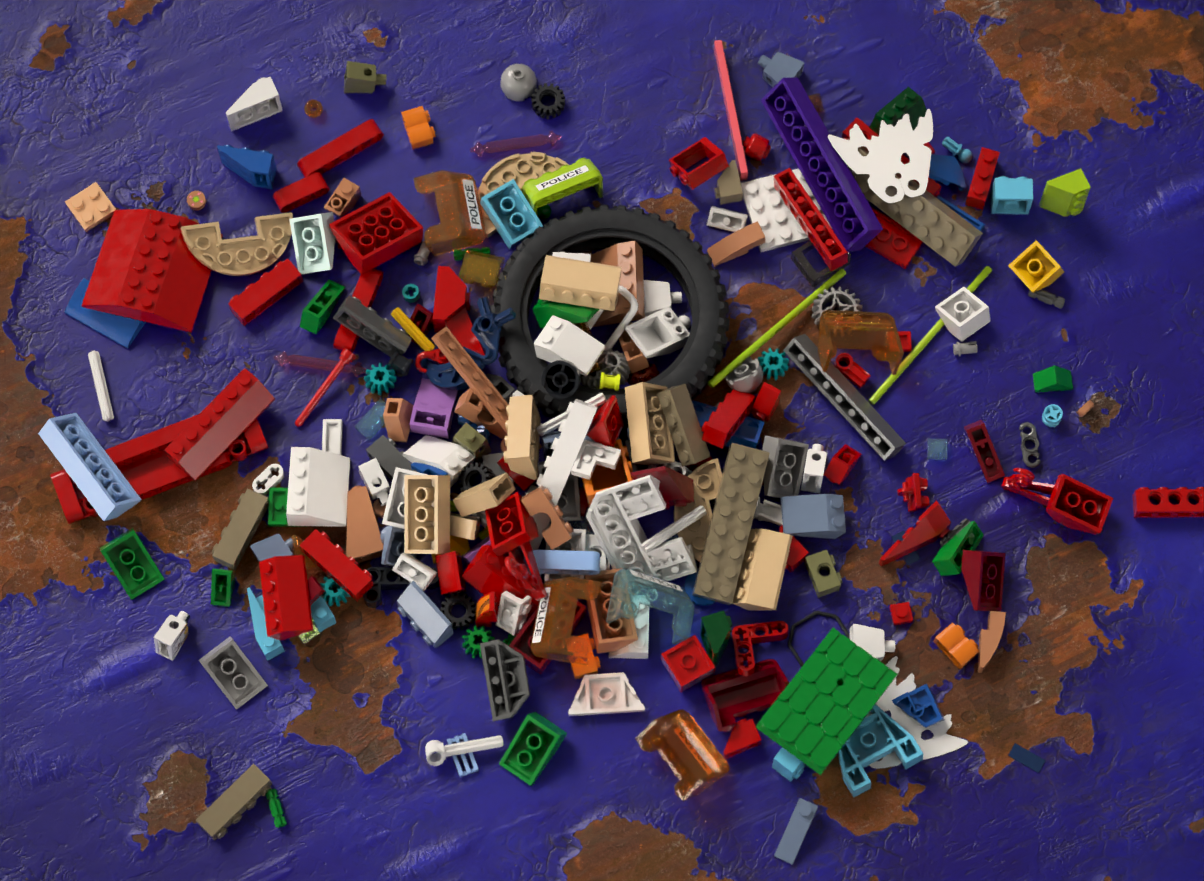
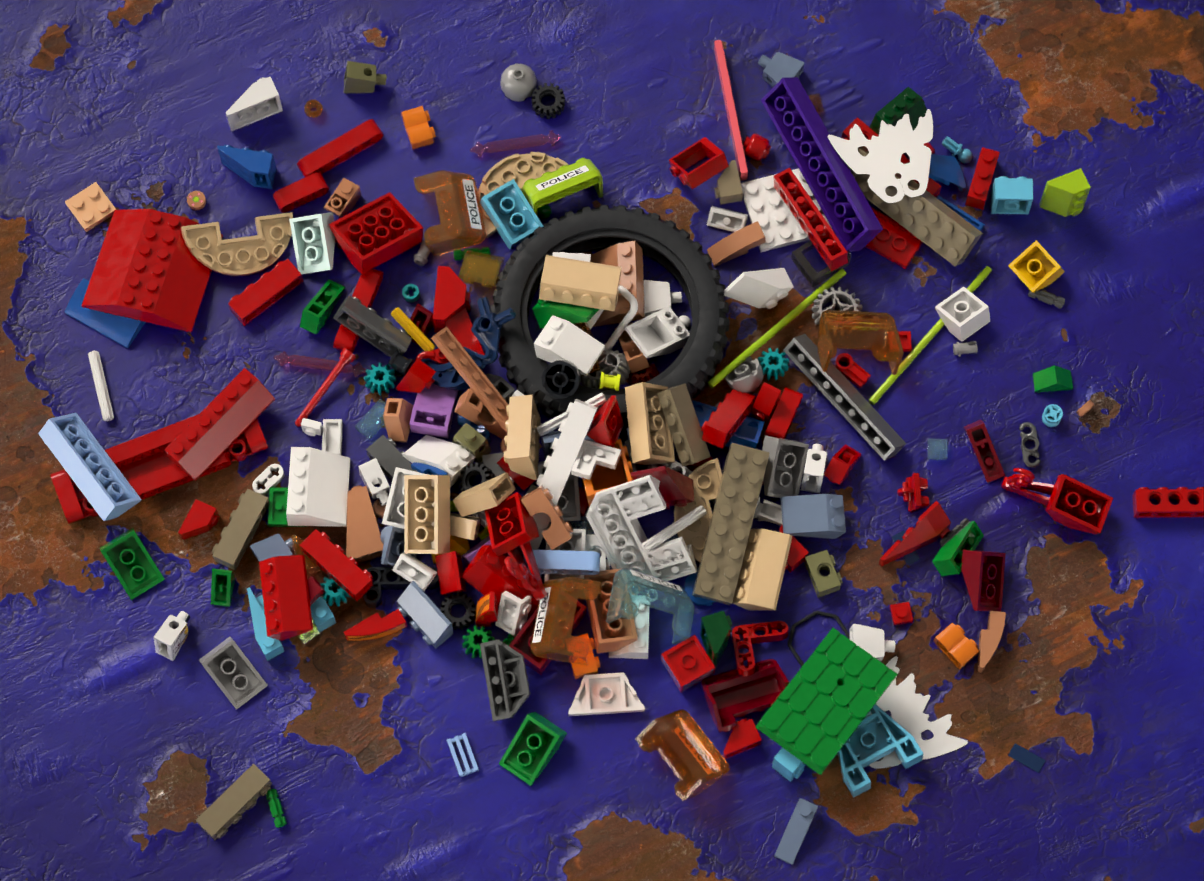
(199, 520): none -> red slope
(311, 427): none -> white plate
(376, 627): none -> red slope
(417, 378): none -> red slope
(459, 748): white axle -> none
(760, 287): none -> white slope
(784, 413): none -> red beam
(921, 706): blue slope -> none

